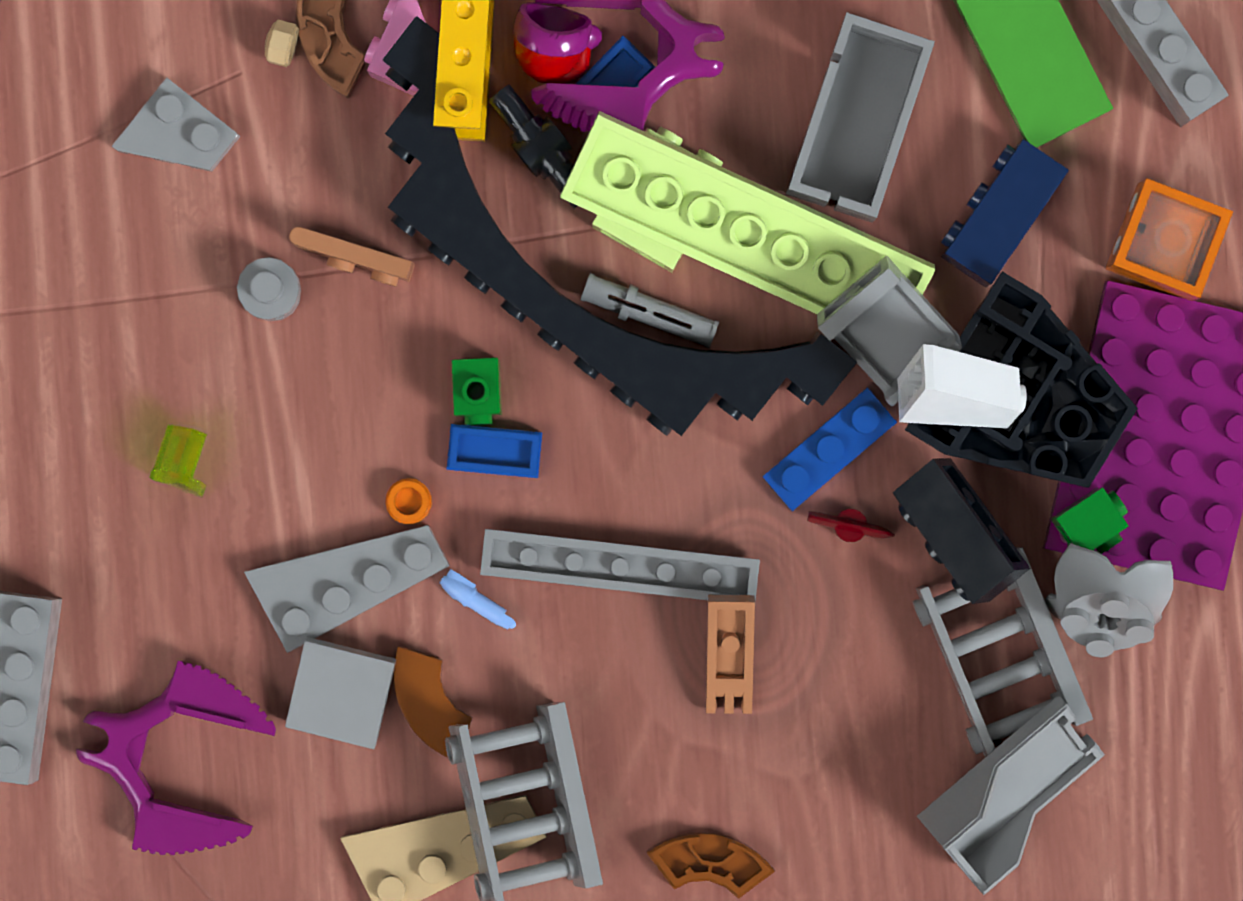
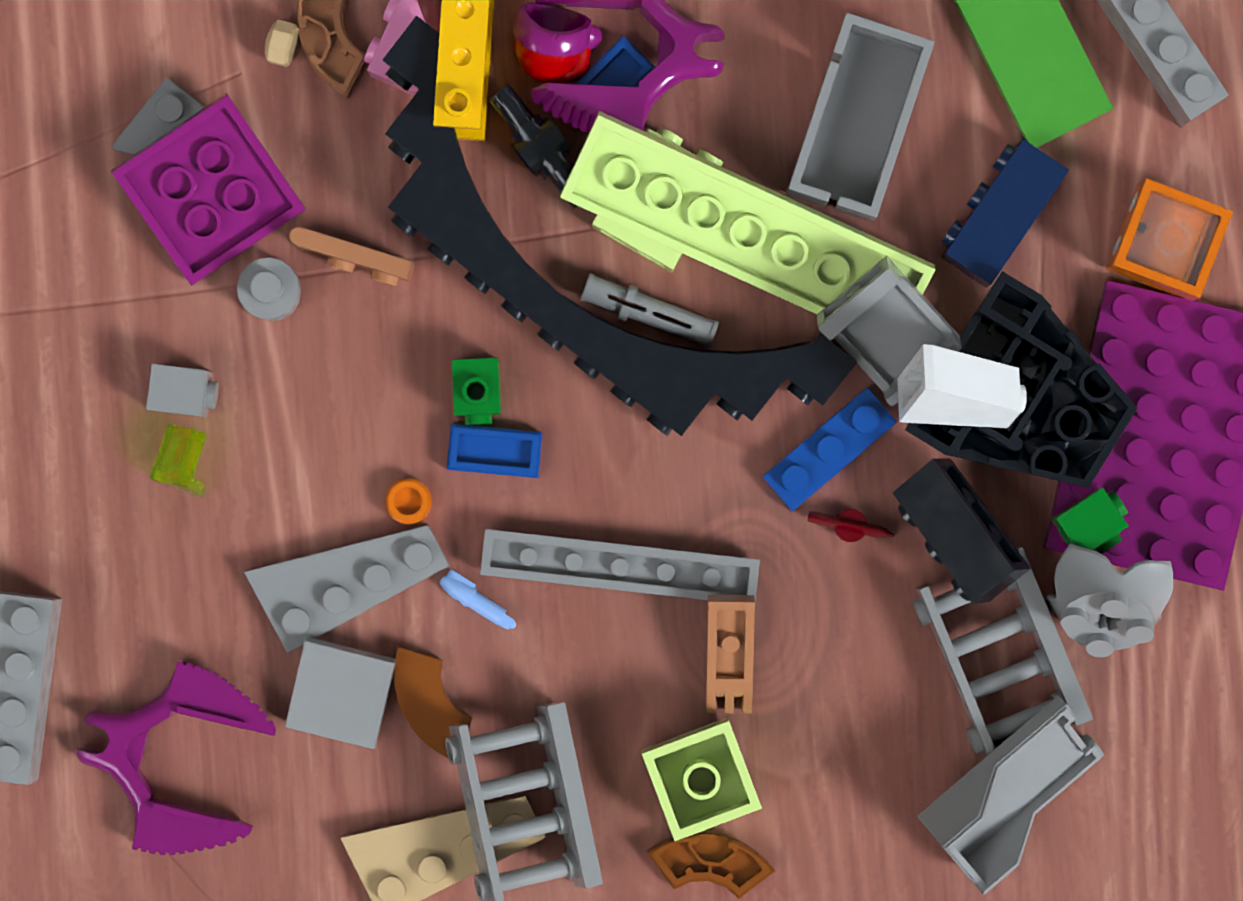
(181, 391): none -> light grey brick
(208, 189): none -> magenta plate
(701, 779): none -> yellowish green brick

